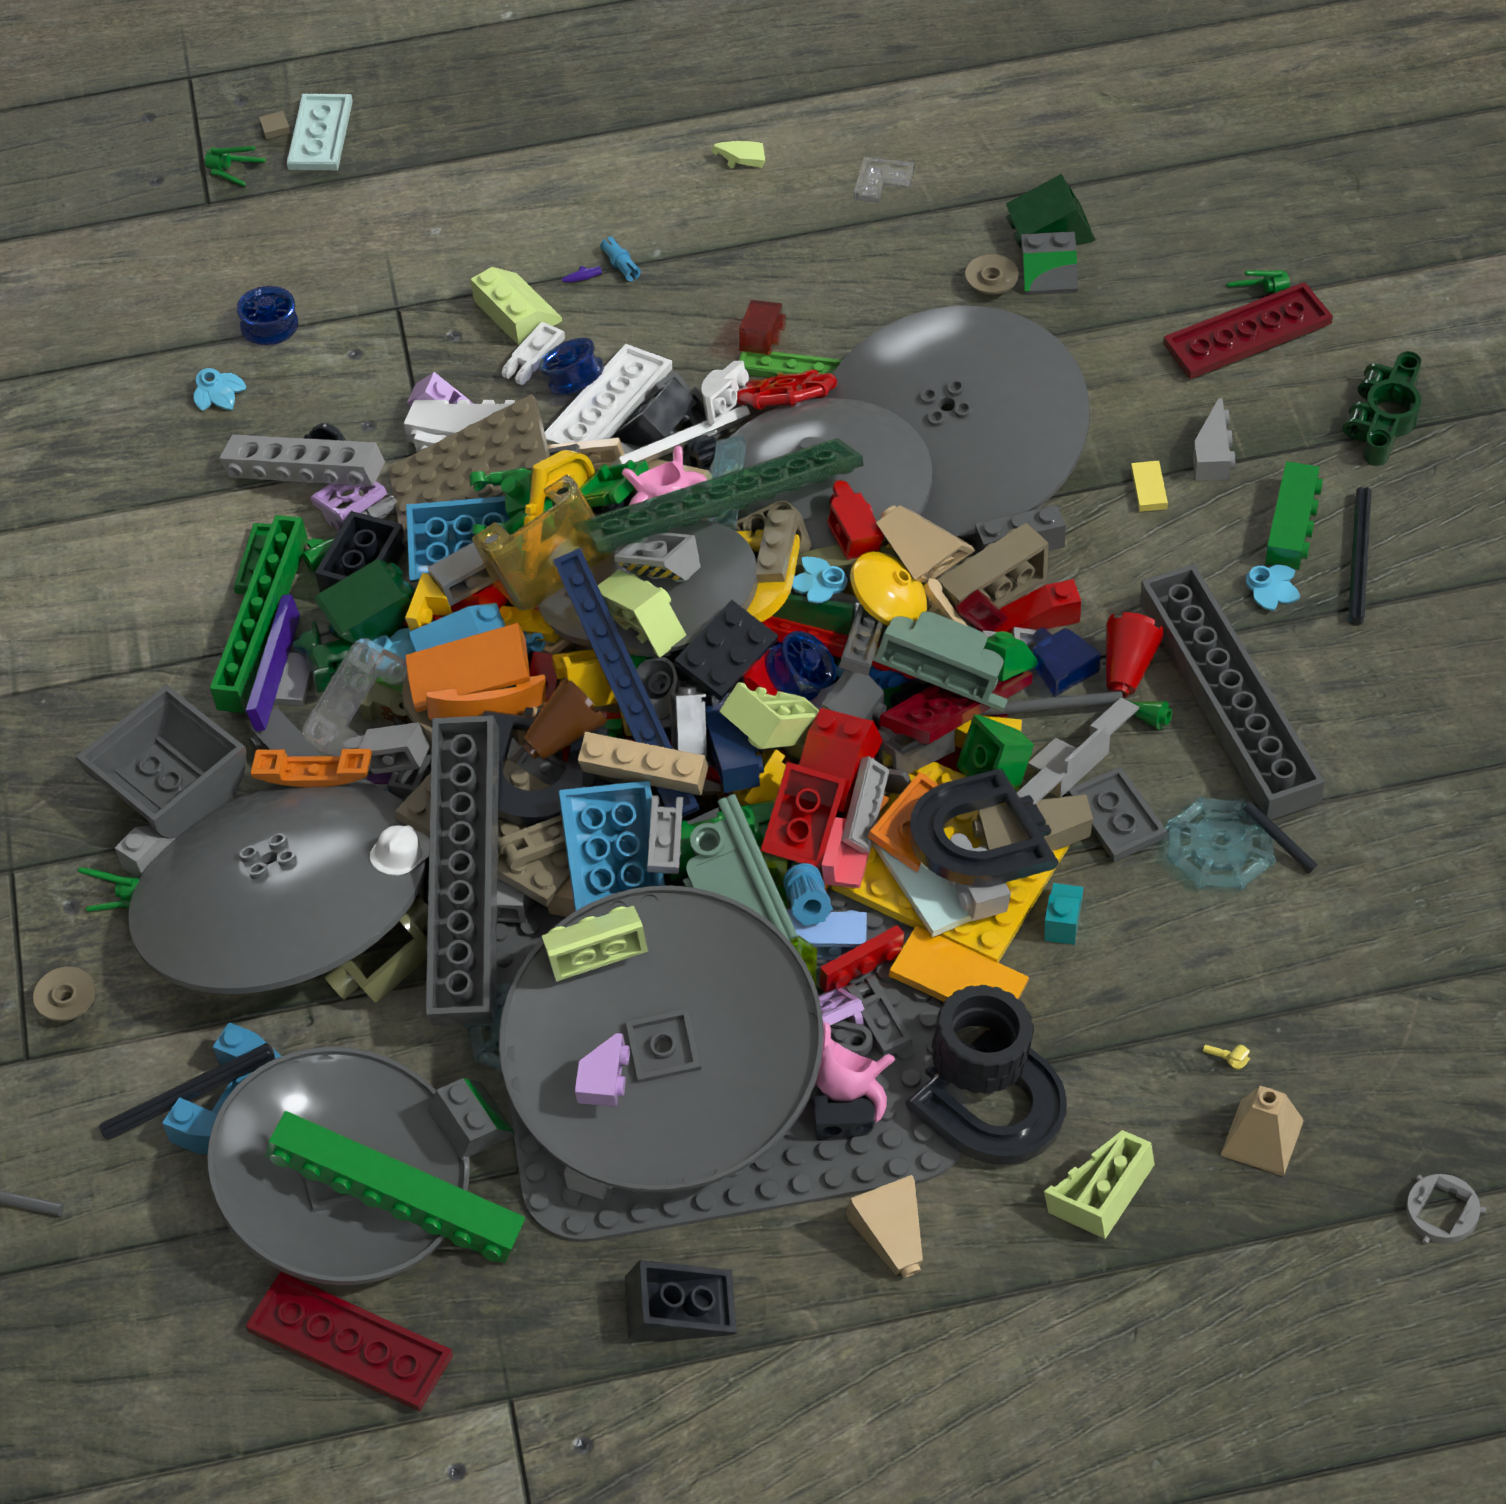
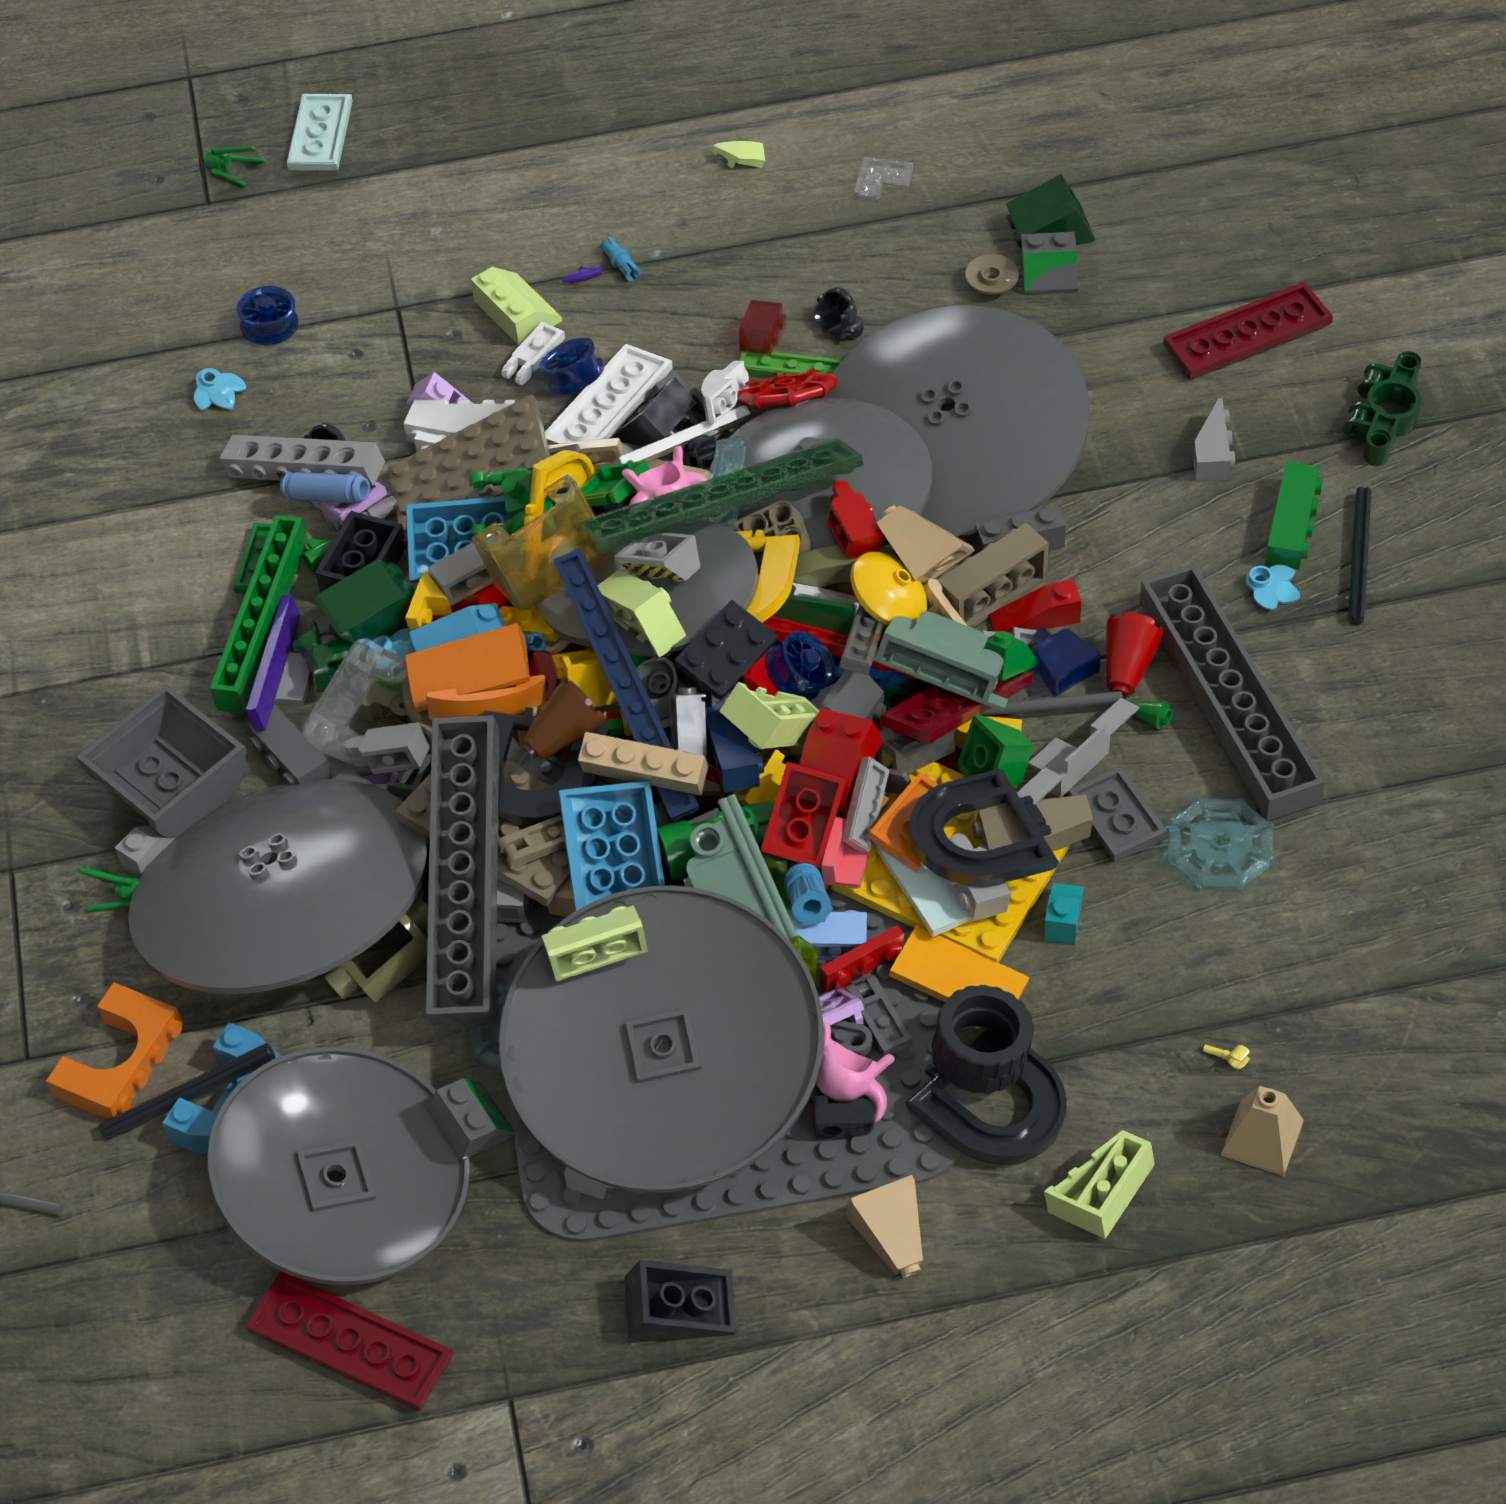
(57, 986): dark tan dish -> none
(113, 1089): none -> orange arch
(274, 125): dark tan tile -> none
(311, 771): orange slope -> none
(324, 487): none -> medium blue axle
(394, 1187): green brick -> none
(399, 850): white piece -> none
(600, 1073): lavender slope -> none
(665, 837): light grey hinge -> none
(776, 545): dark tan plate -> none
(819, 580): medium azure plate -> none
(838, 314): none -> black hair
(981, 612): dark red tile -> none
(1149, 486): light yellow tile -> none
(1272, 282): green plant -> none
(1280, 837): black bar -> none
(1467, 1220): light grey piece -> none

